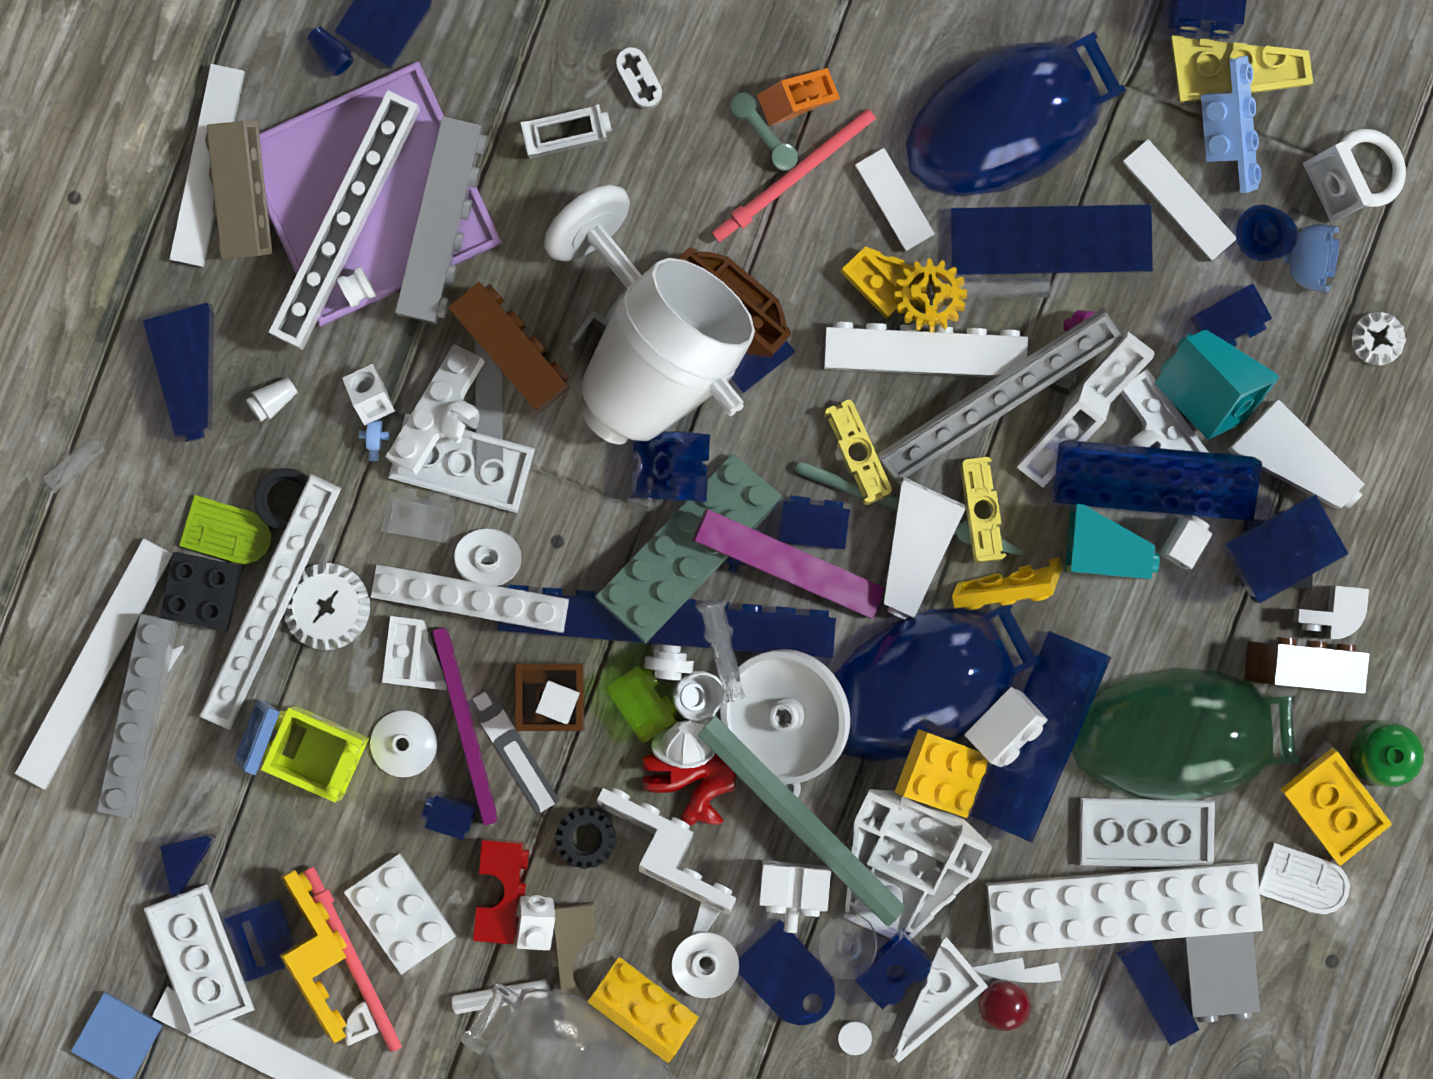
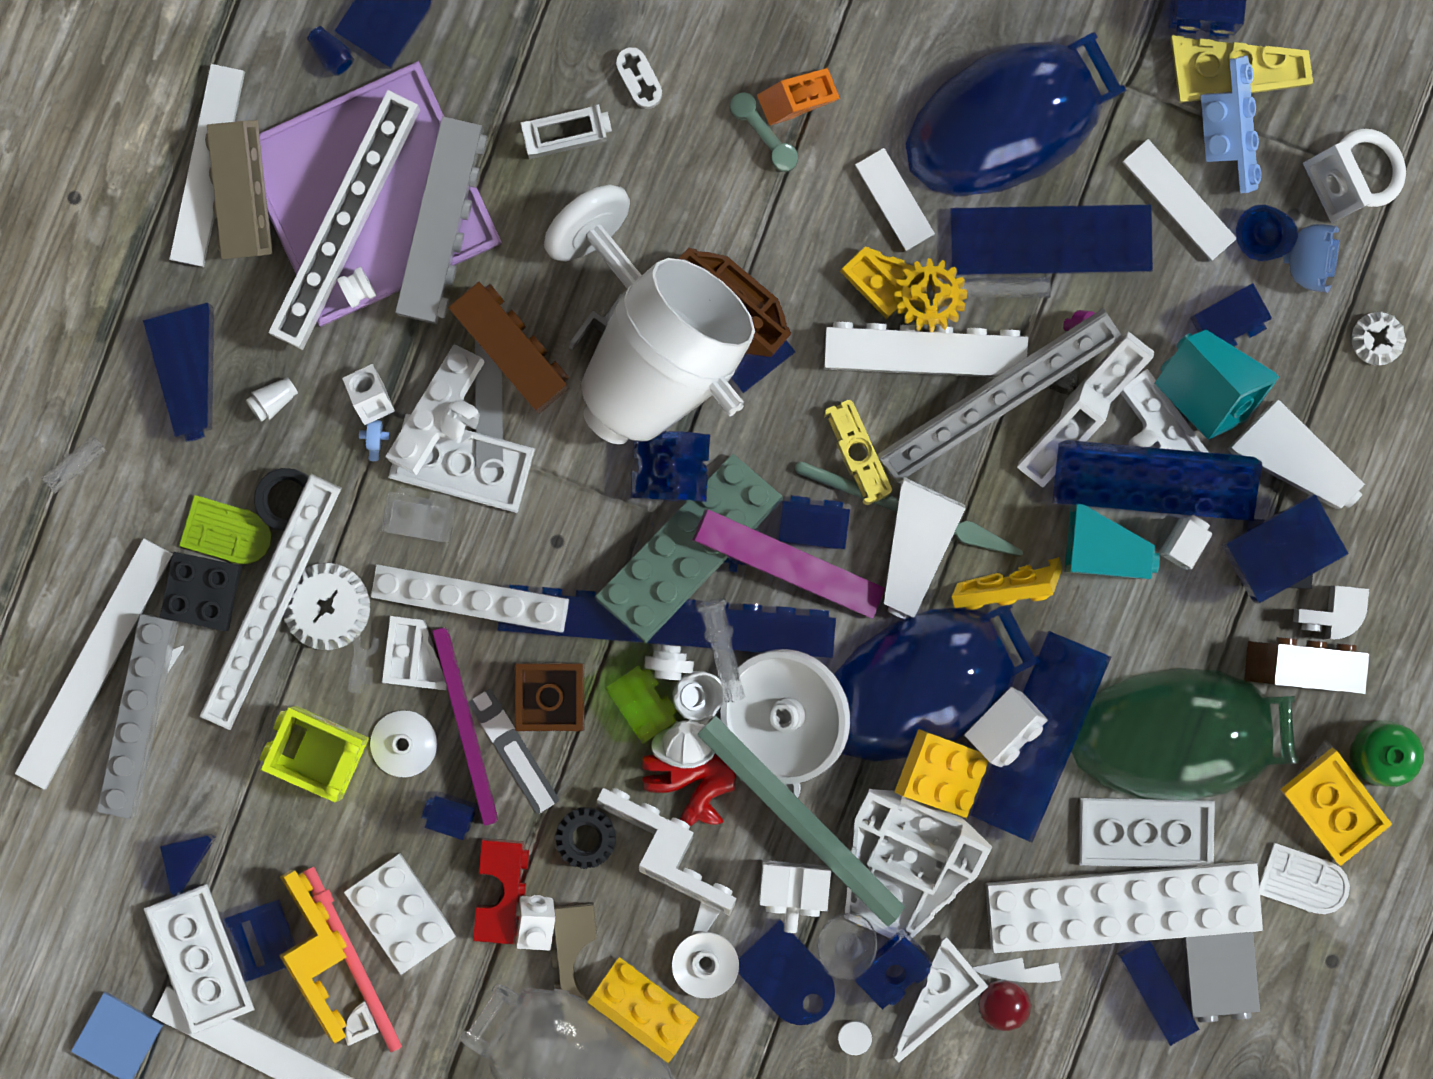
(256, 736): medium blue tile -> none
(477, 1000): white axle -> none
(491, 547): white dish -> none
(557, 702): white tile -> none
(743, 215): coral bar -> none
(983, 532): light yellow piece -> none

